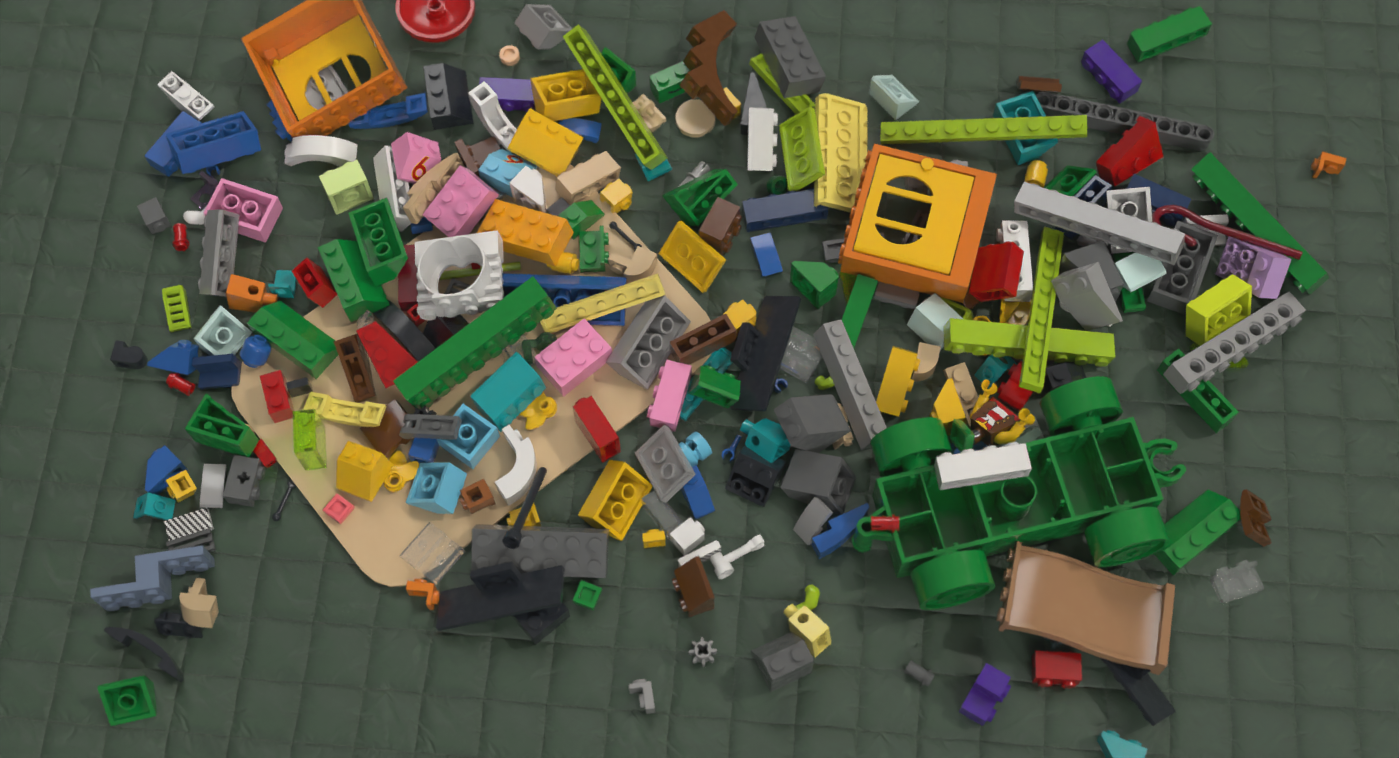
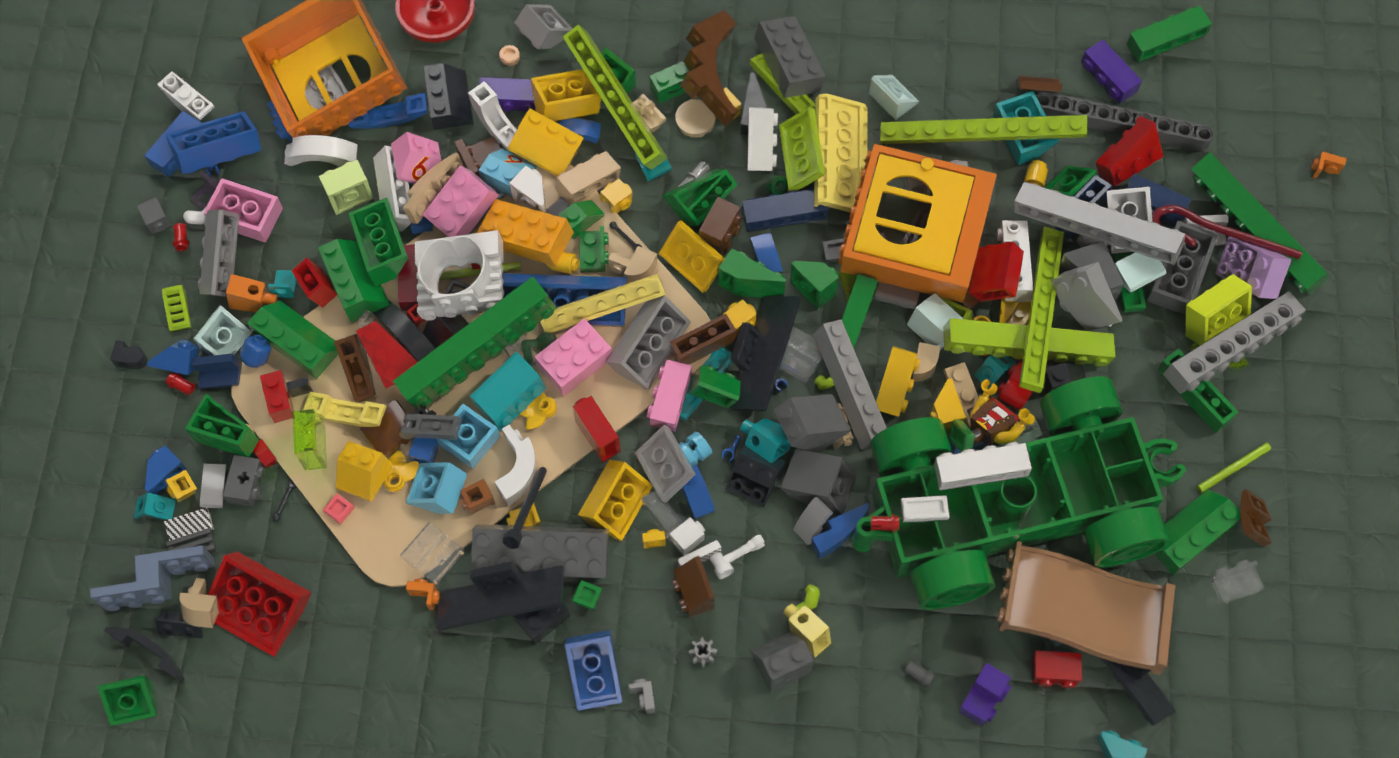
(257, 602): none -> red slope
(593, 670): none -> blue slope
(749, 278): none -> green slope
(924, 508): none -> white tile
(1233, 467): none -> lime bar

